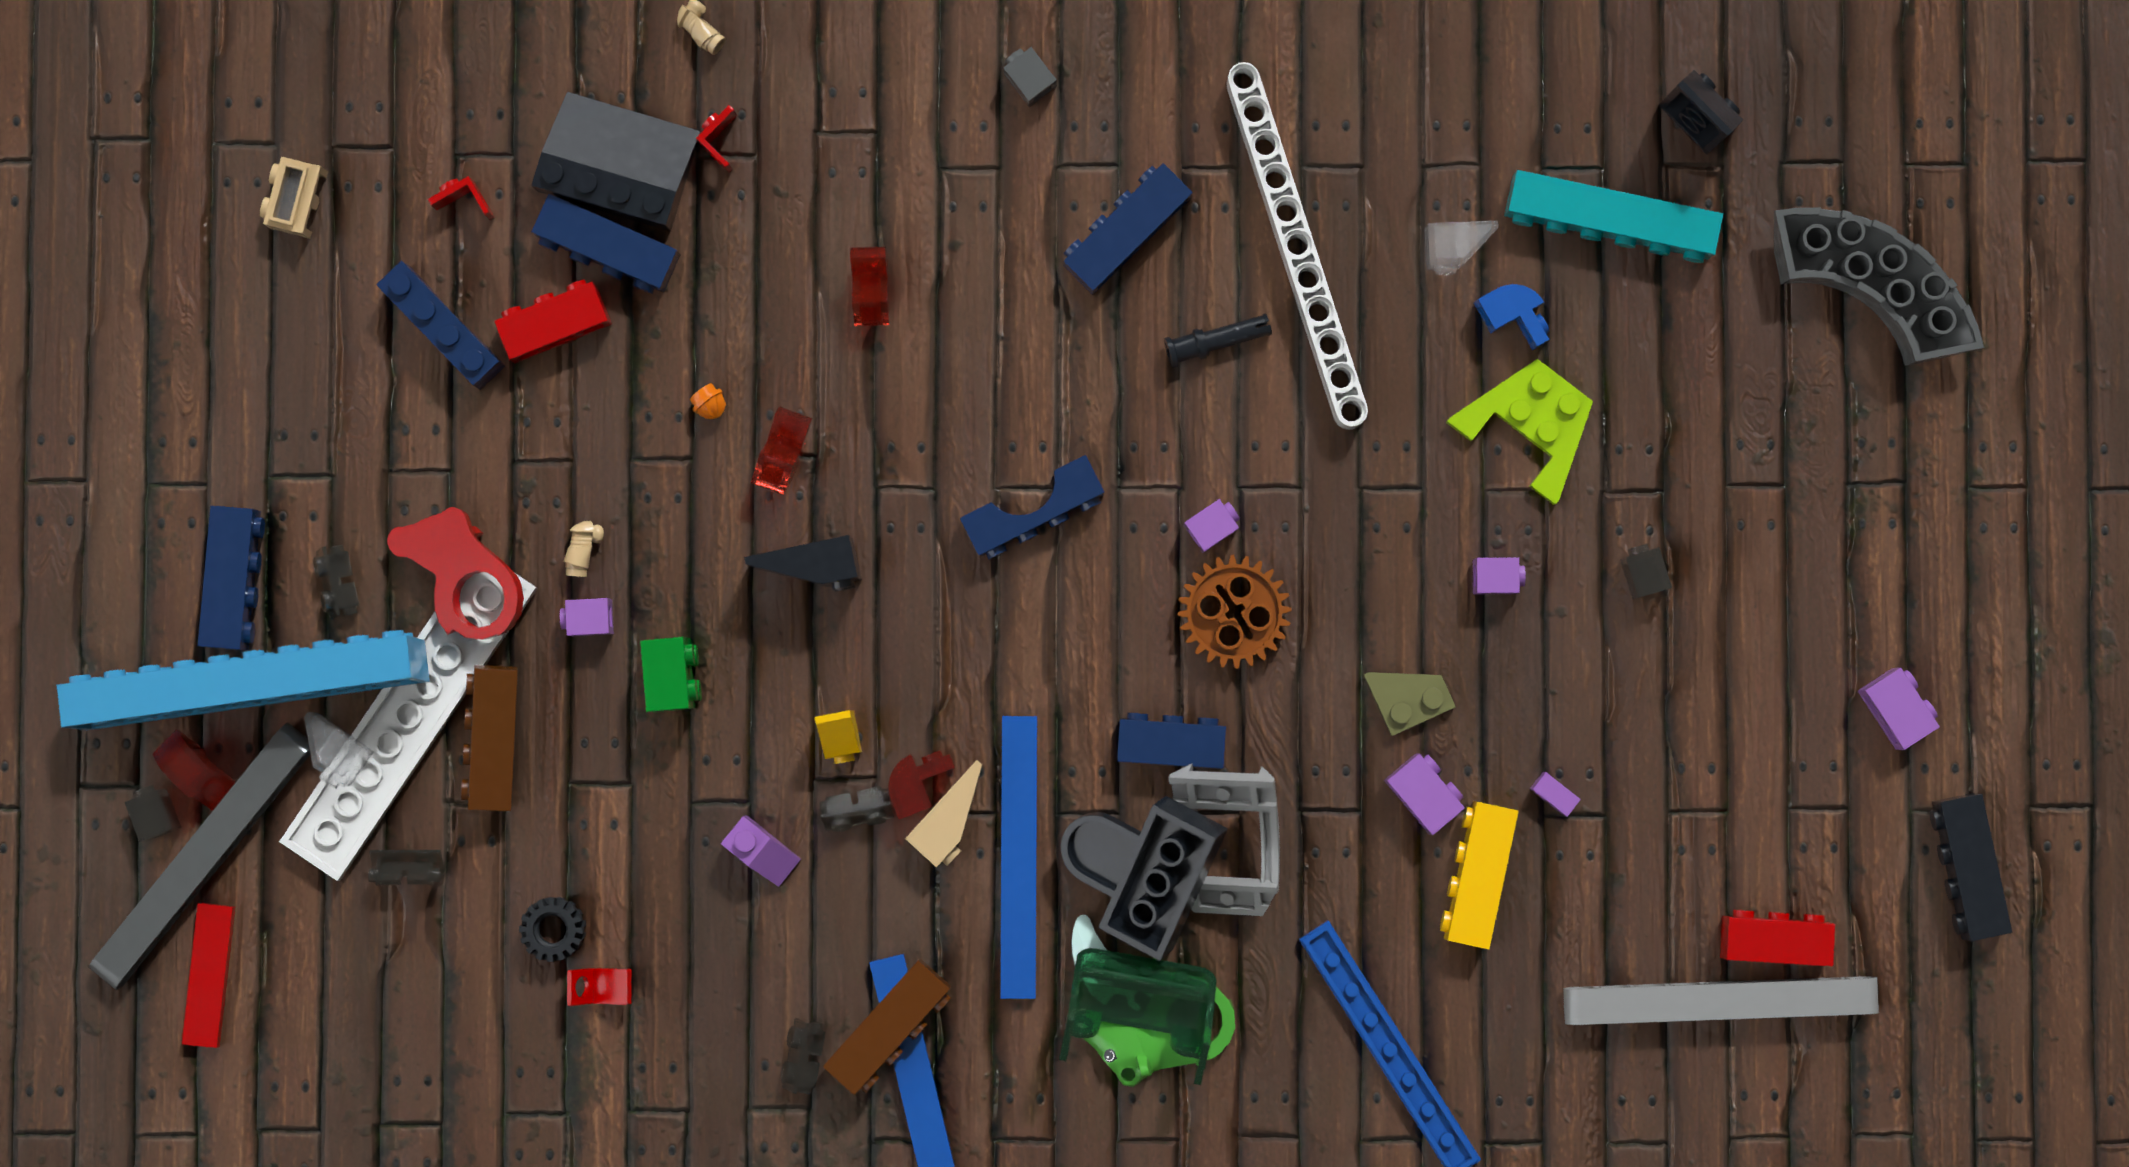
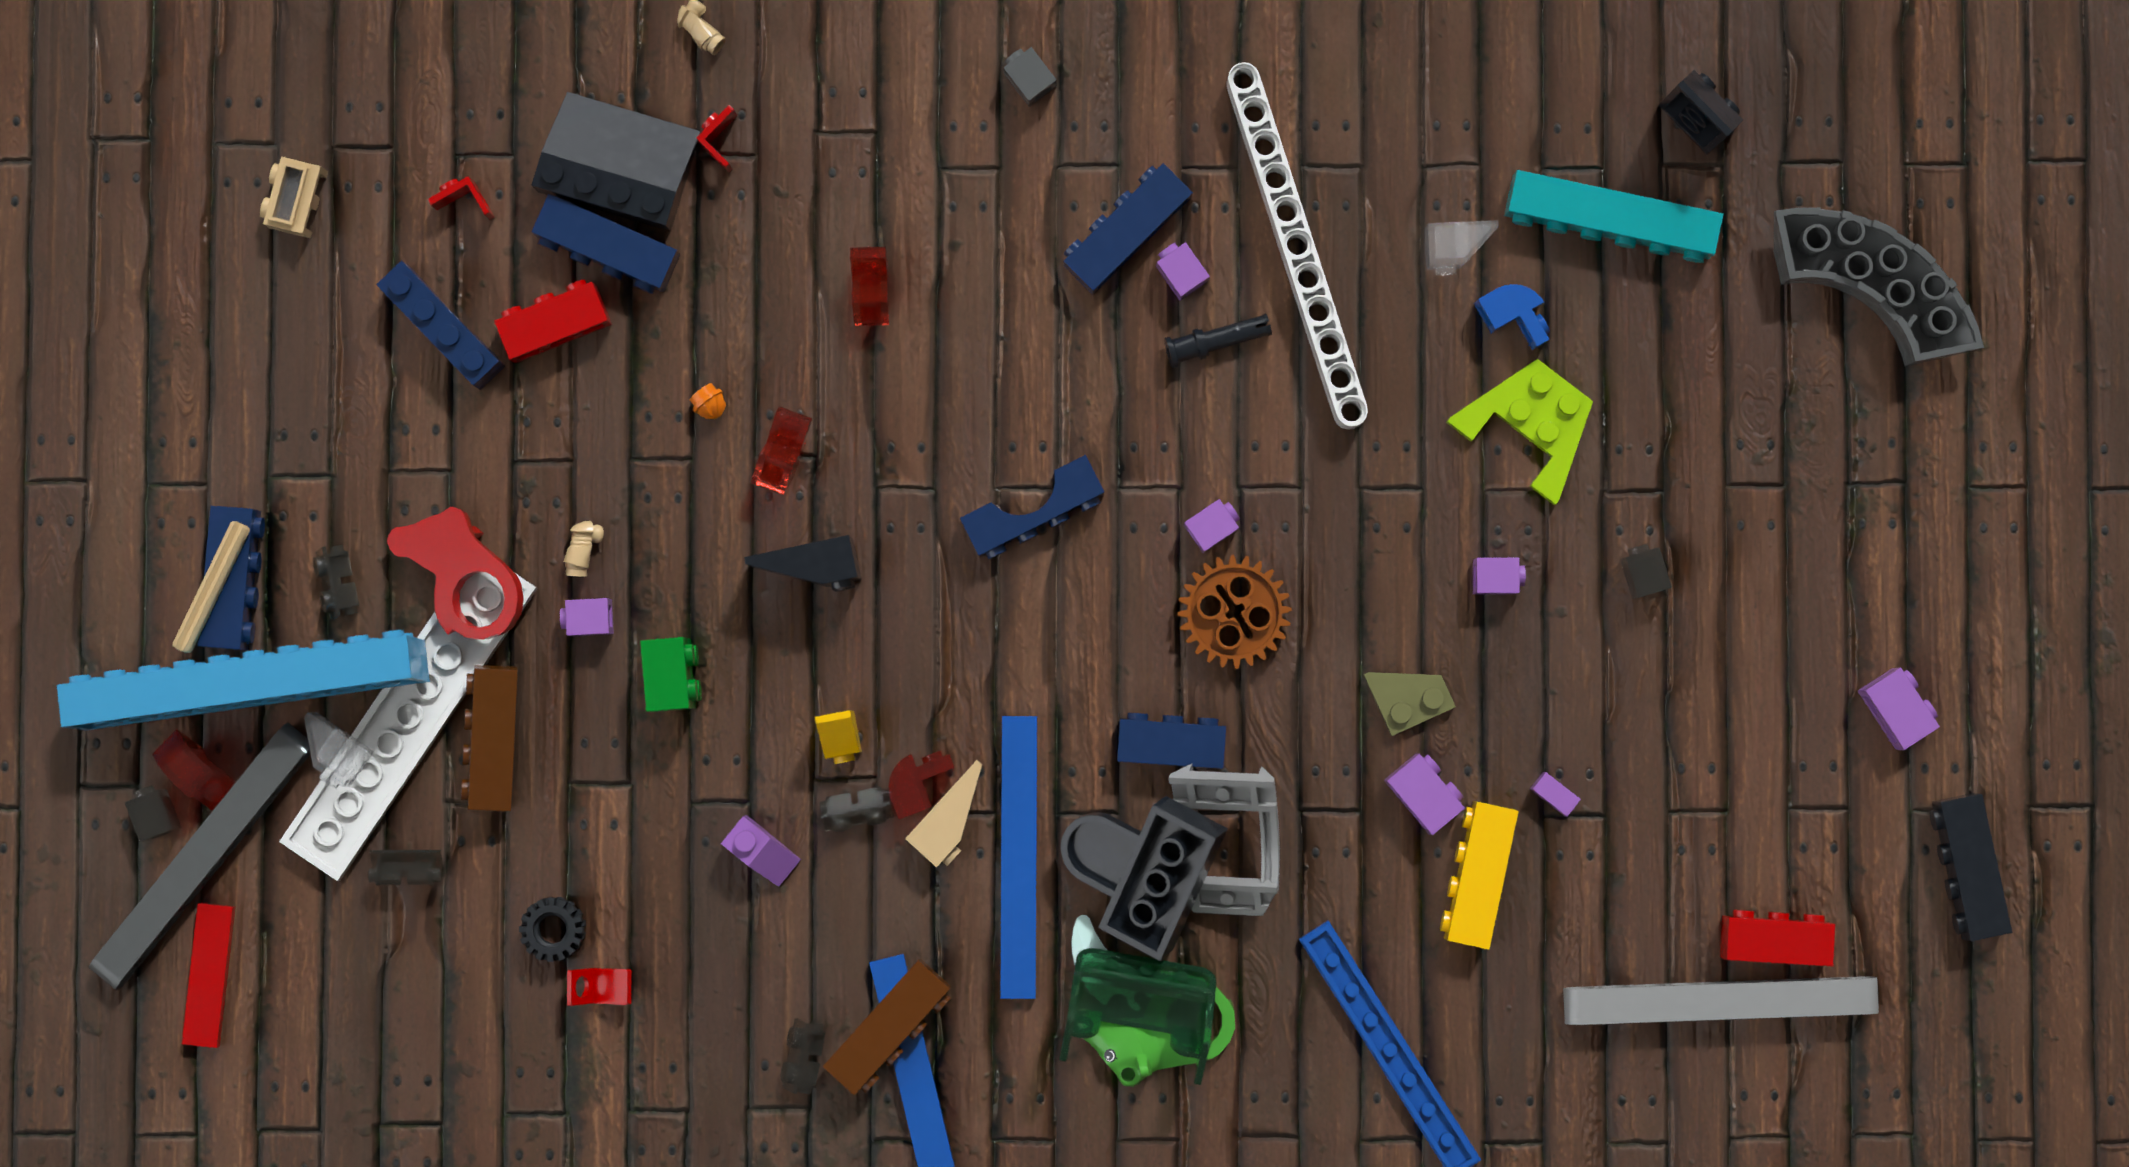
(211, 587): none -> tan axle
(1181, 270): none -> medium lavender brick

